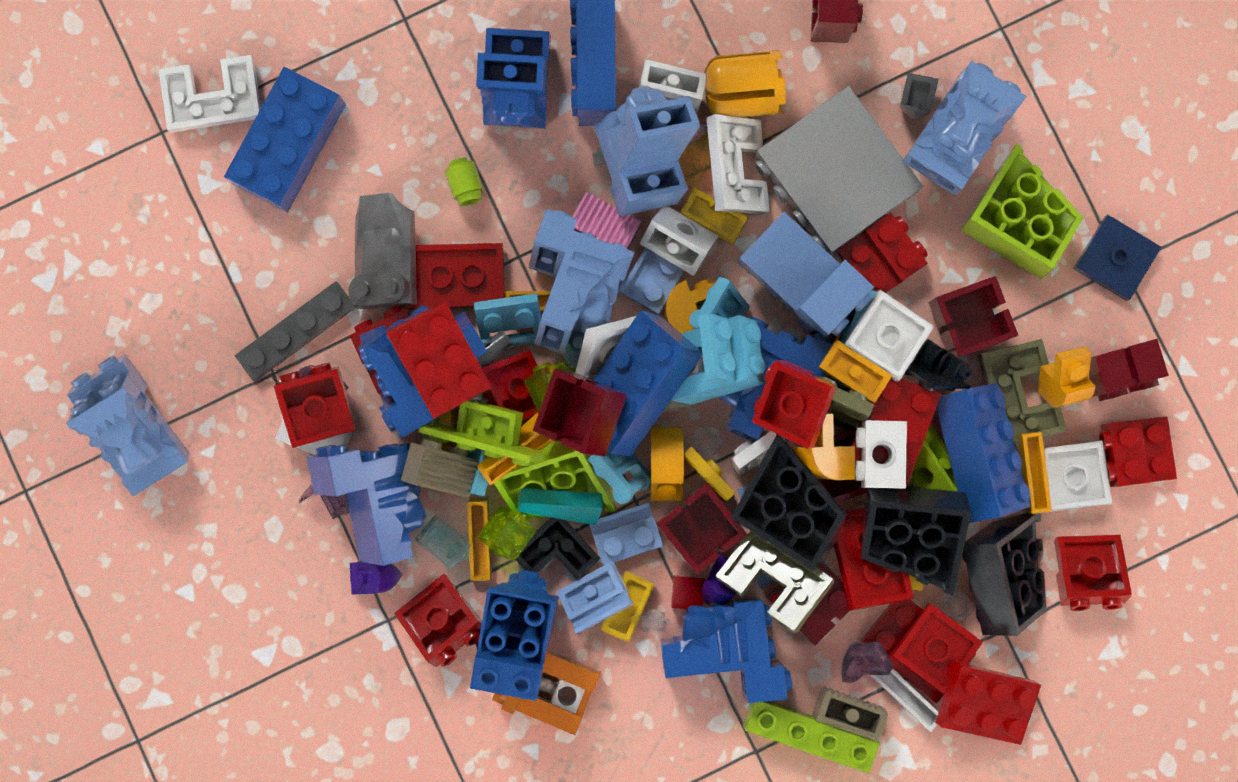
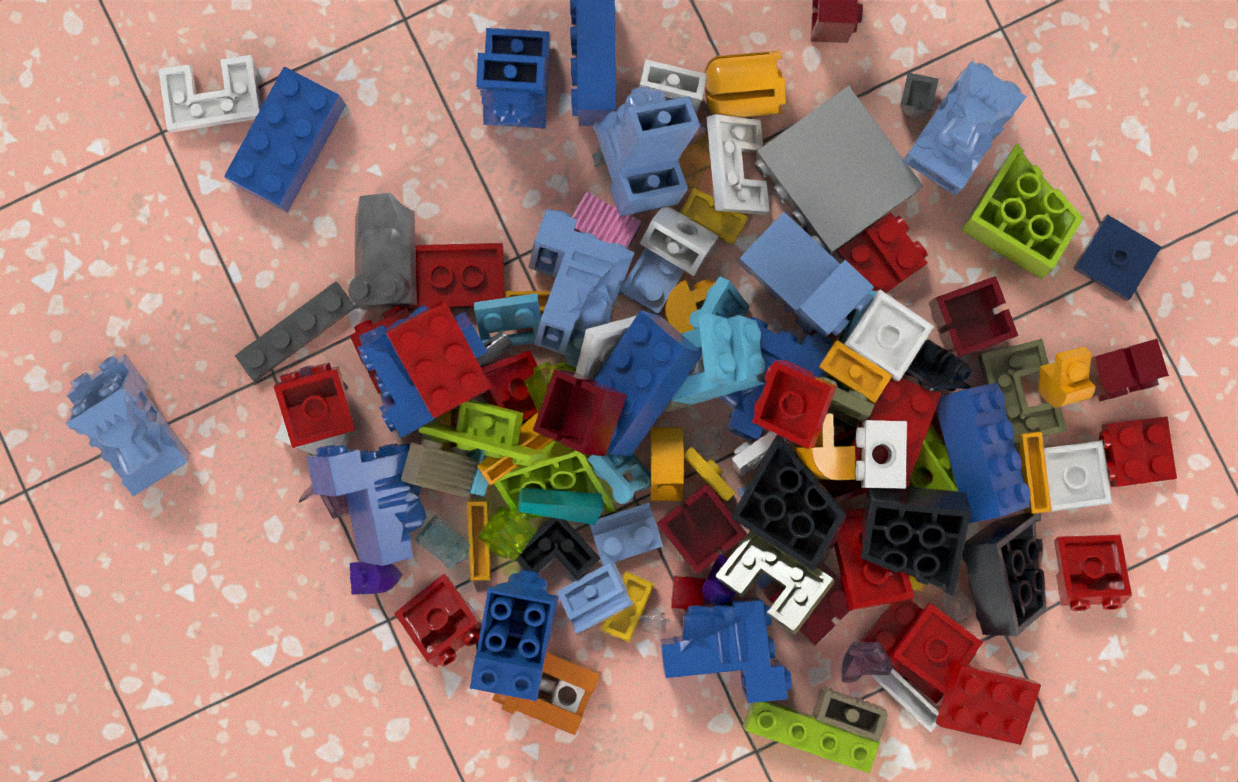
(464, 181): lime brick -> none

